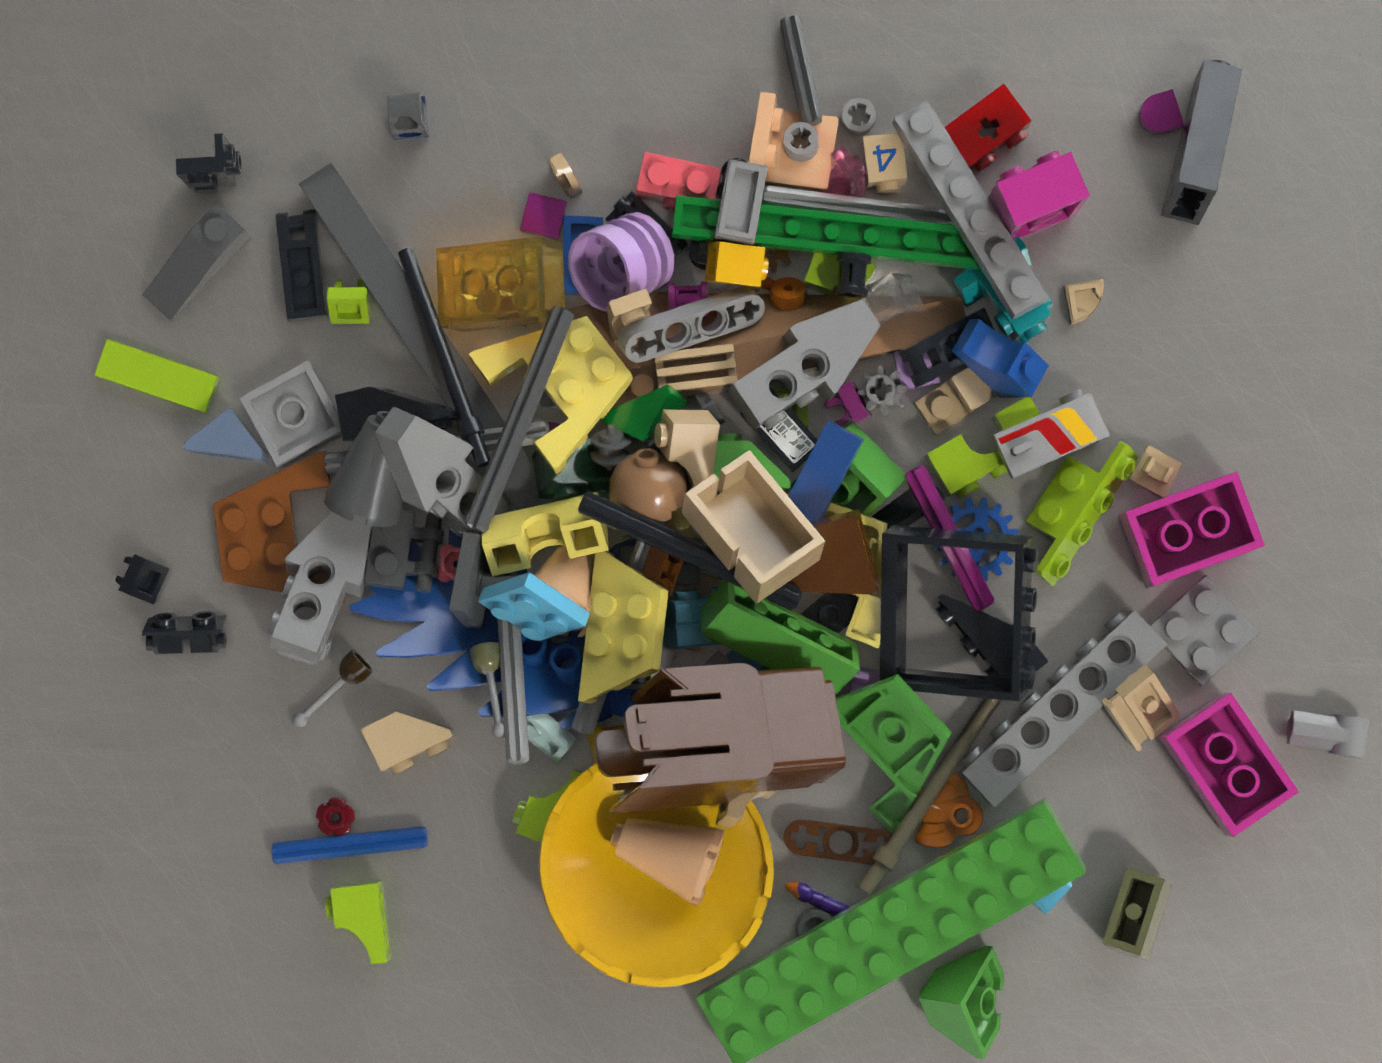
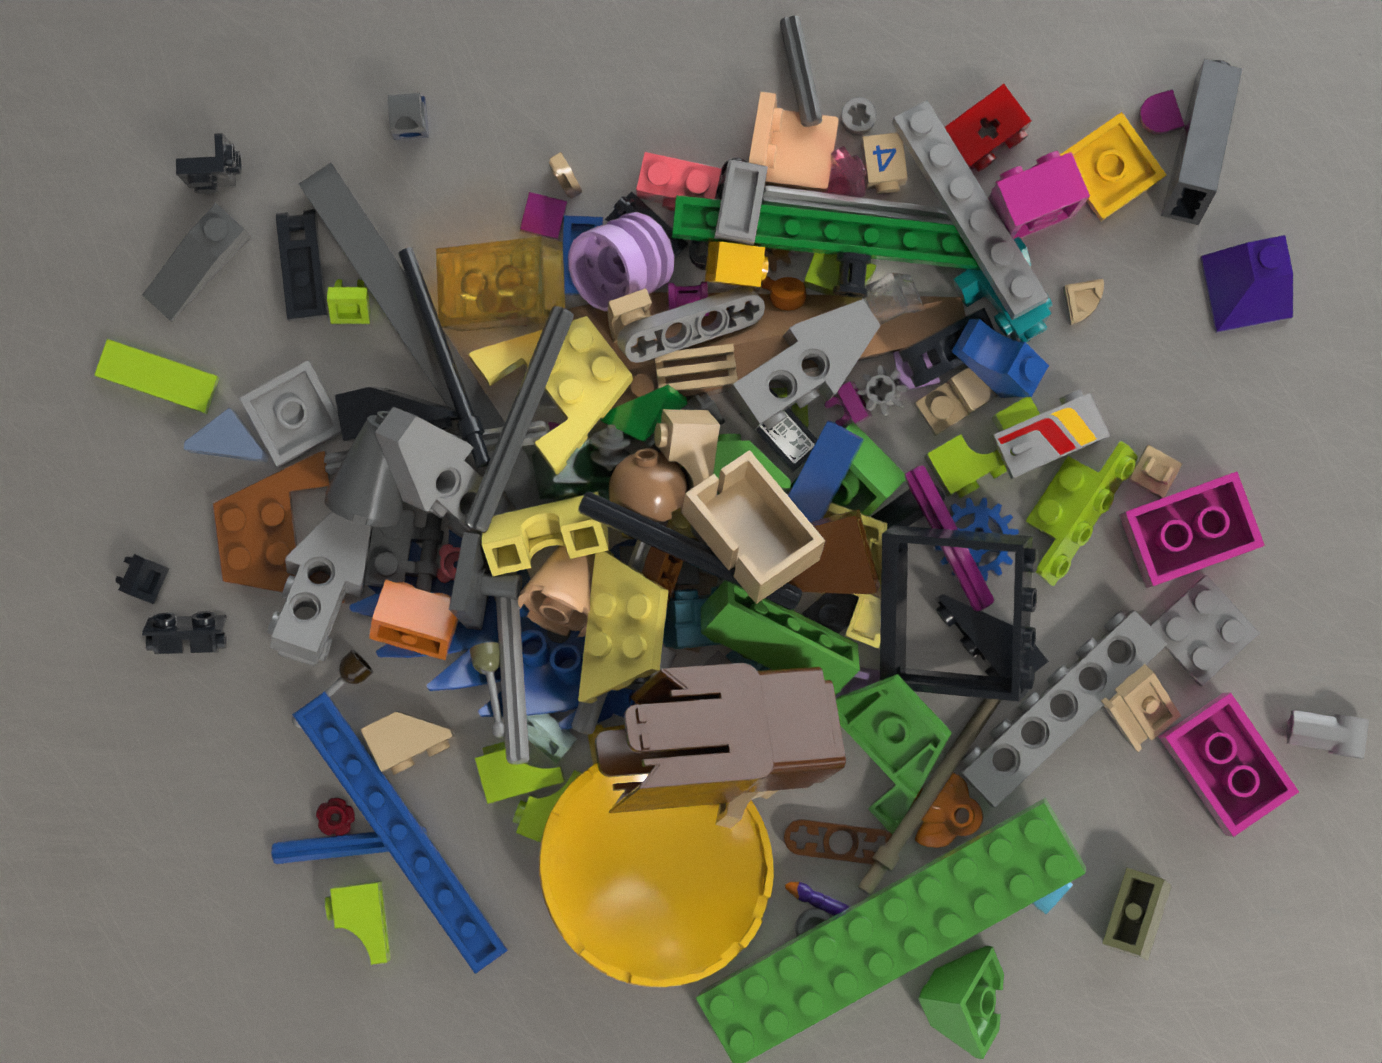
(400, 832): none -> blue tile
(413, 619): none -> orange brick
(508, 780): none -> lime arch
(533, 607): medium azure plate -> none
(670, 853): light nougat cone -> none
(801, 129): light grey bush -> none
(1115, 166): none -> yellow plate
(1249, 283): none -> dark purple slope

